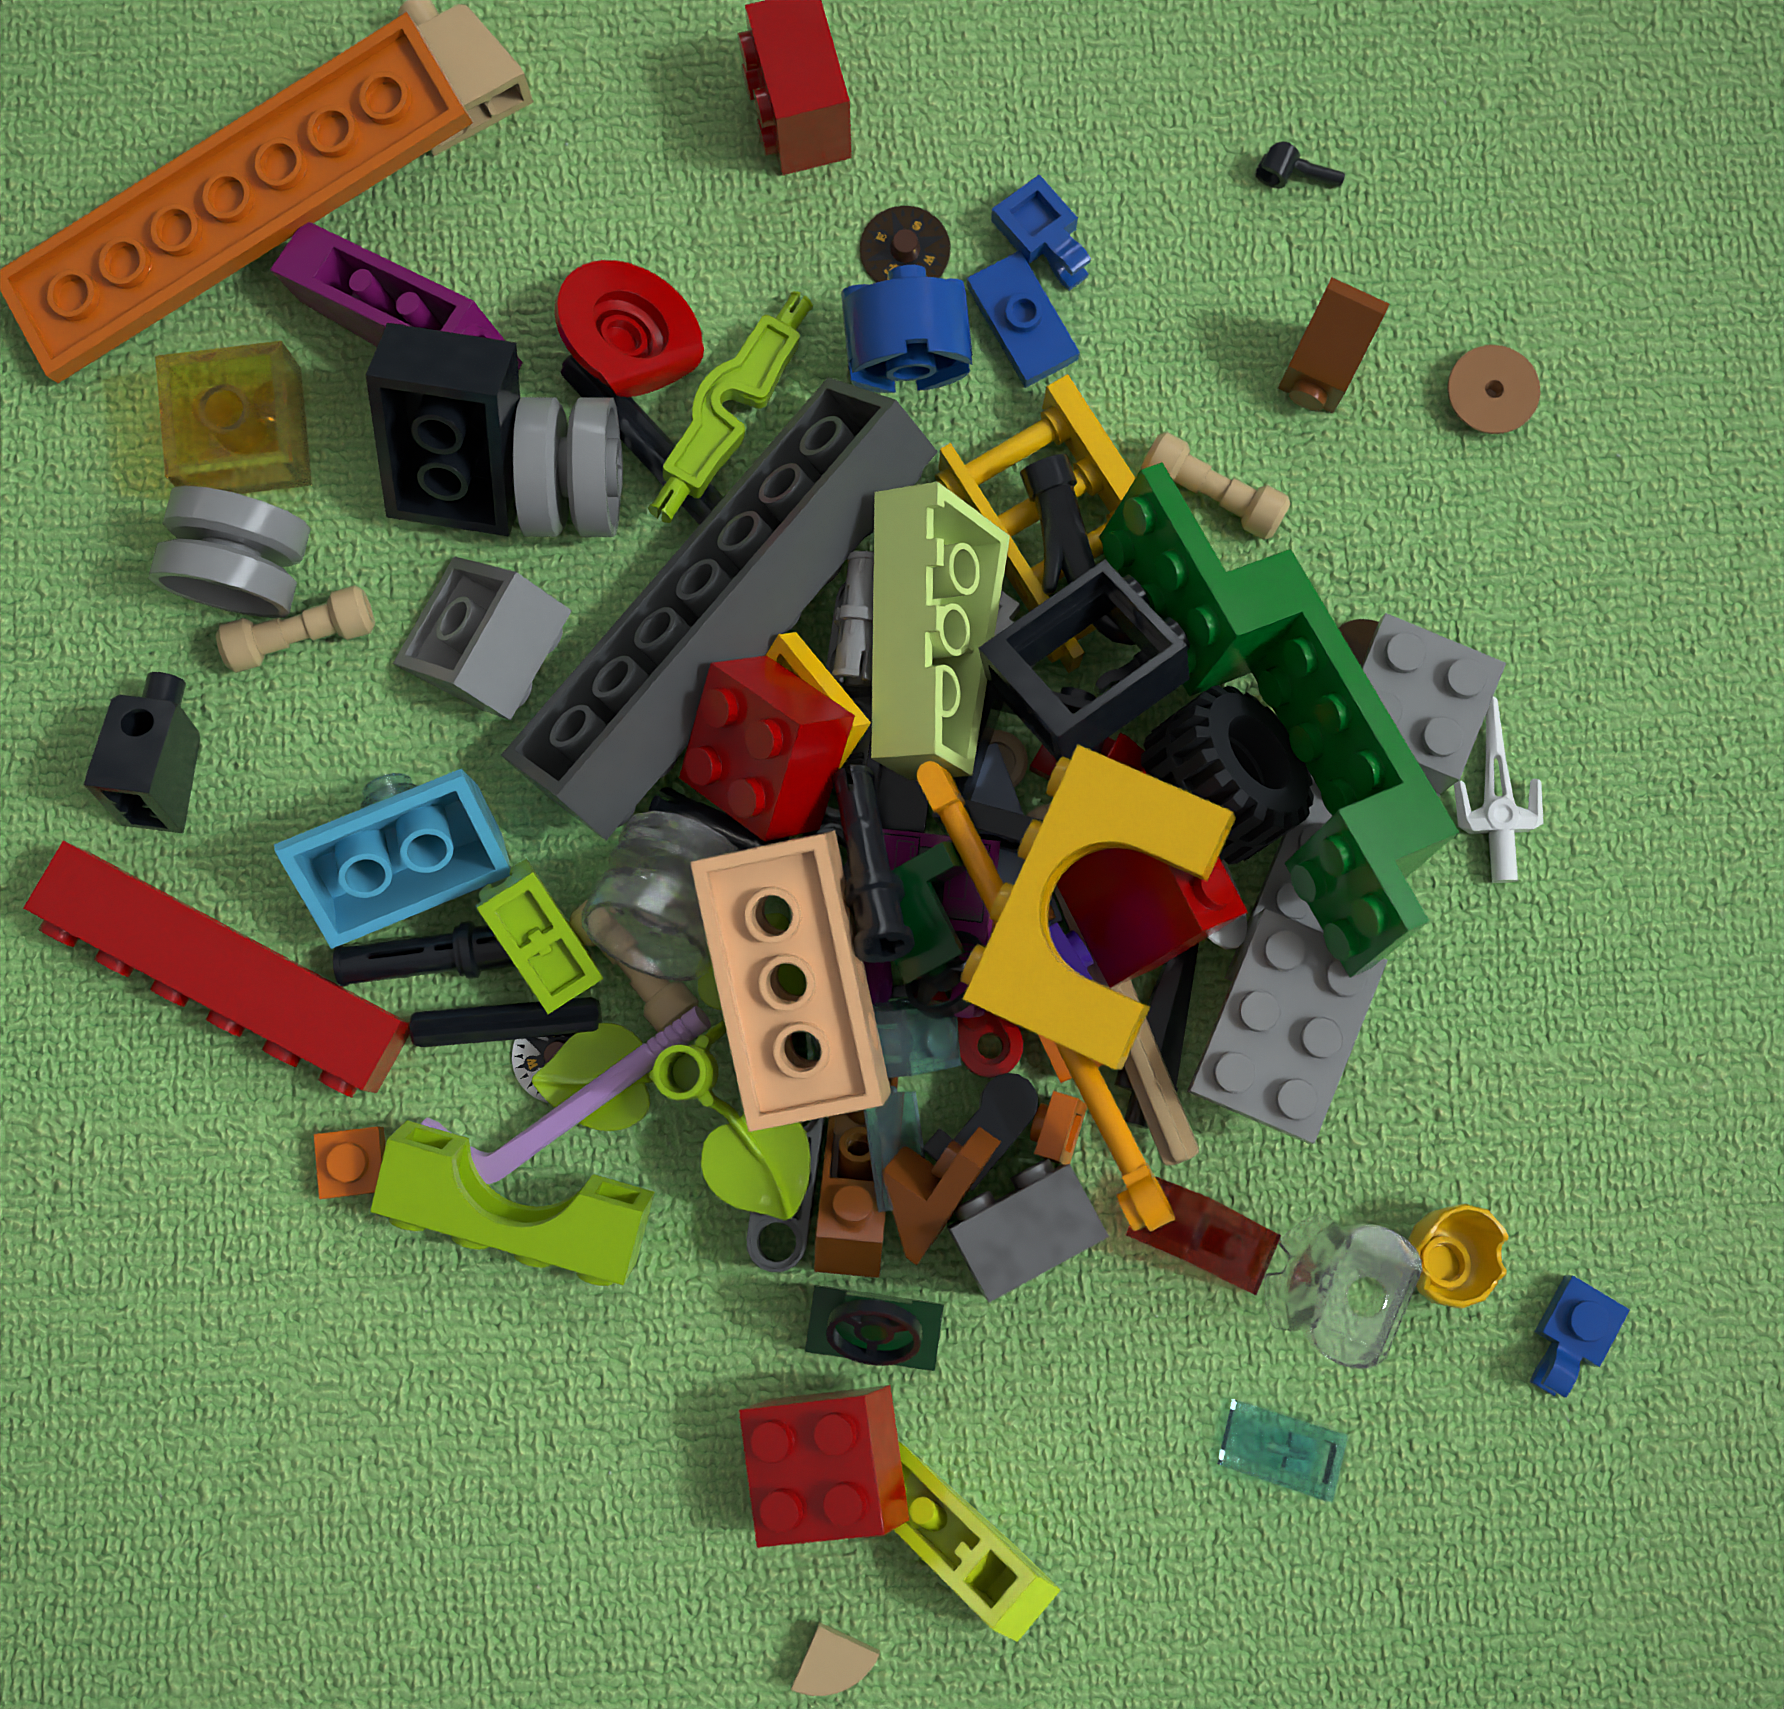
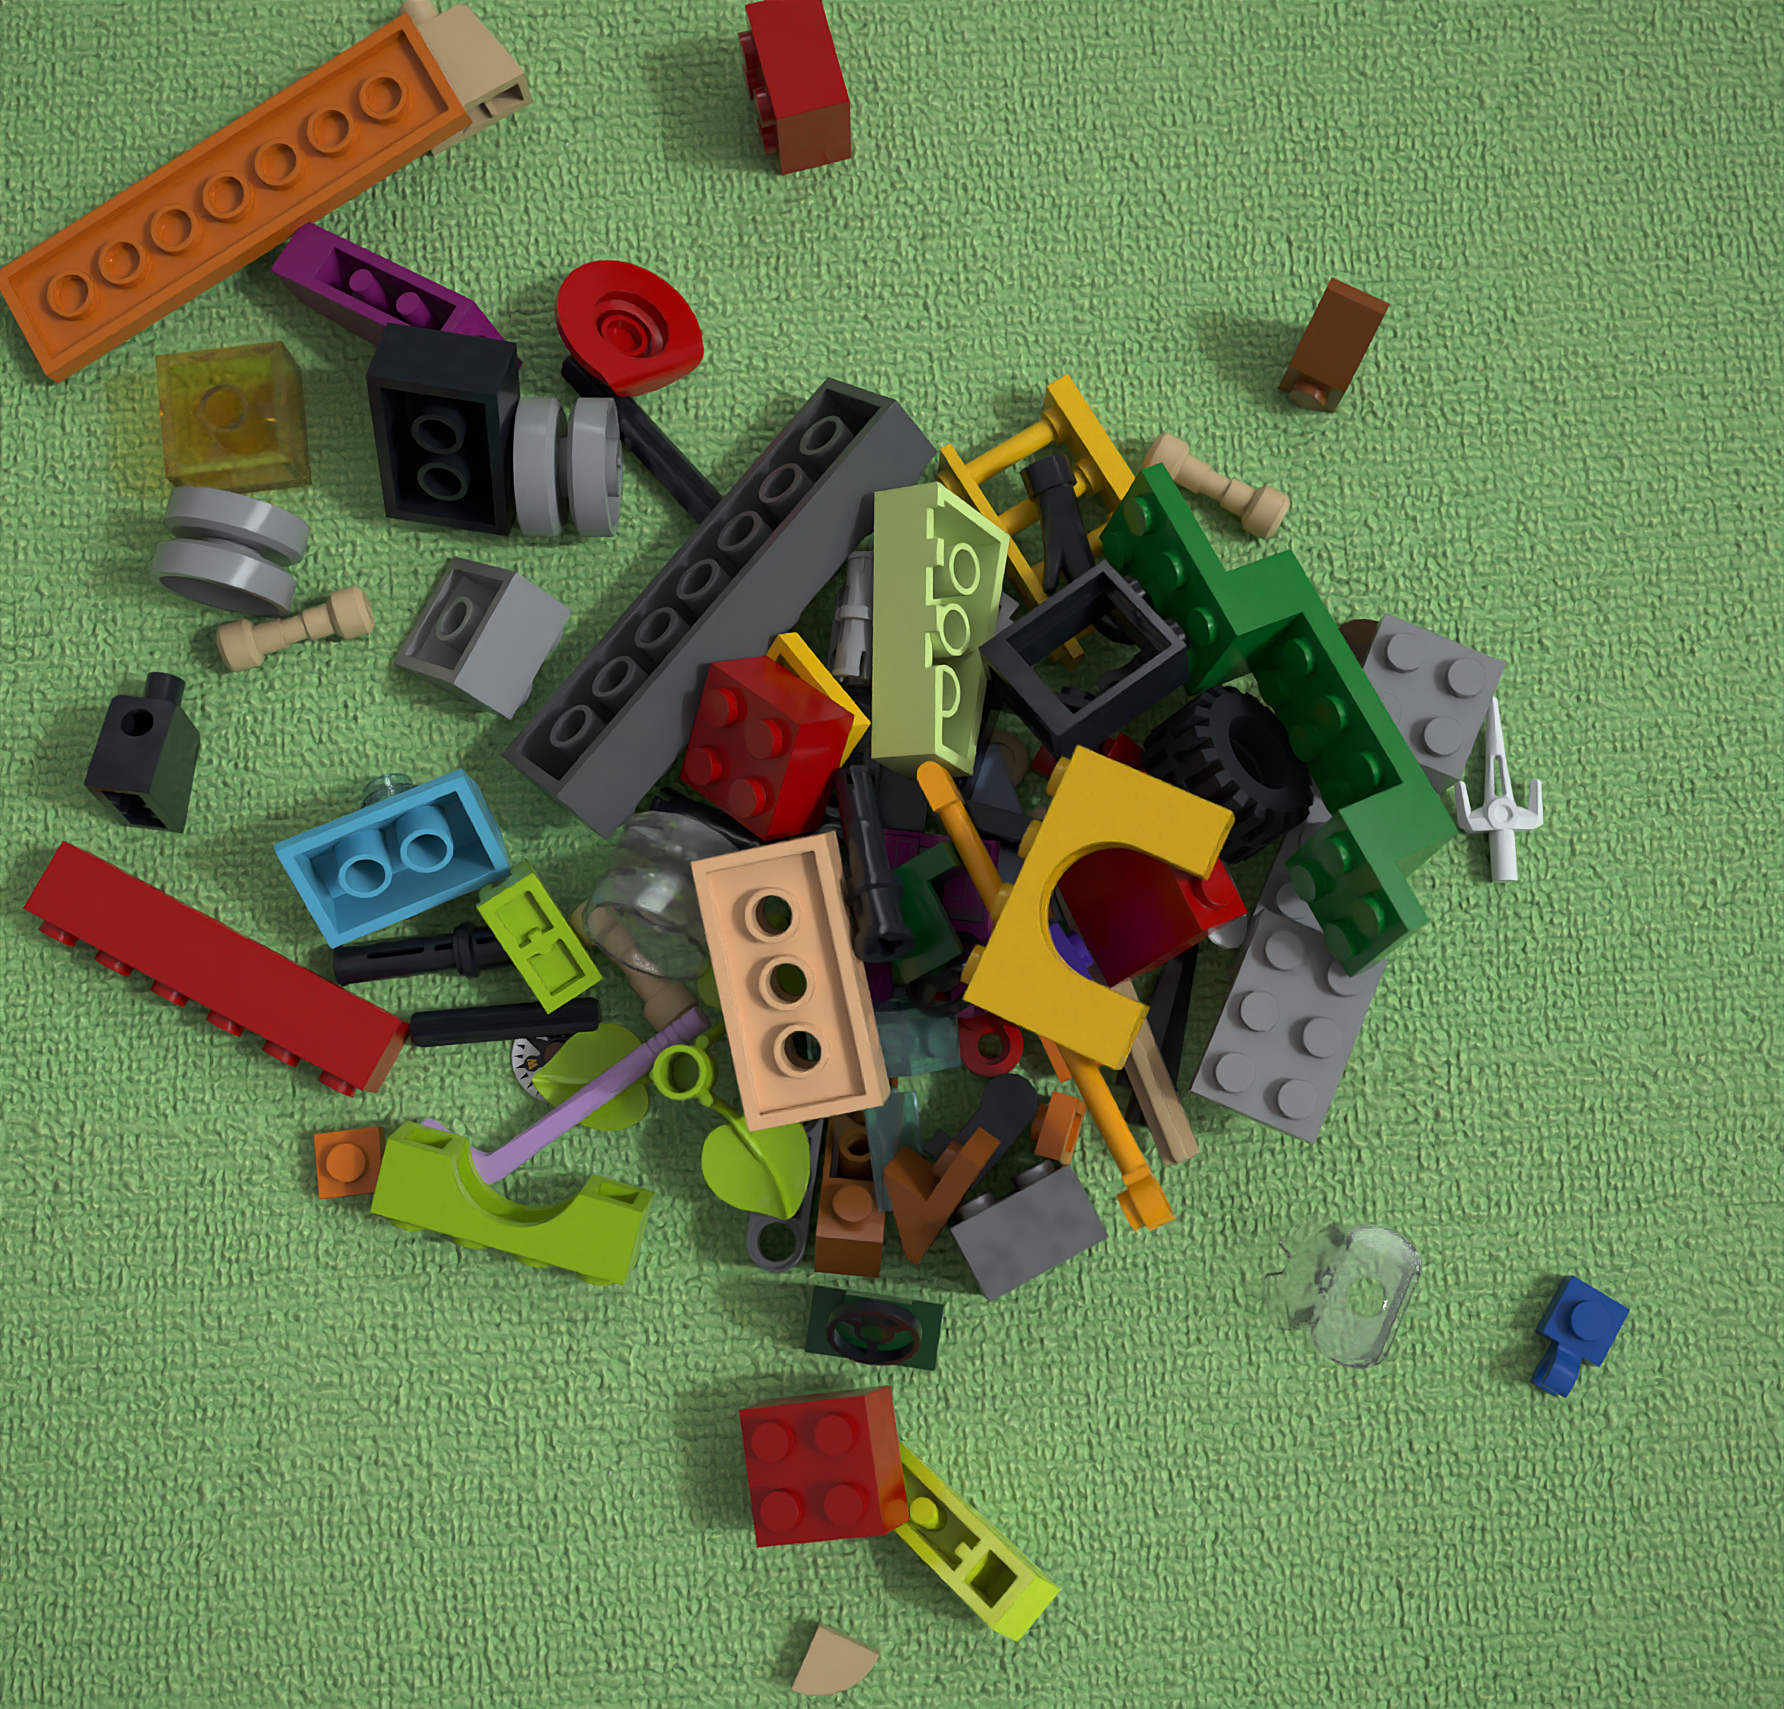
(714, 430): lime piece -> none
(902, 238): piece -> none
(907, 331): blue brick -> none
(1022, 319): blue plate -> none
(1041, 224): blue plate -> none
(1212, 1238): clear red slope -> none
(1283, 1449): clear light blue slope -> none
(1285, 160): black hand -> none
(1459, 1255): yellow hair -> none
(1494, 389): medium nougat piece -> none

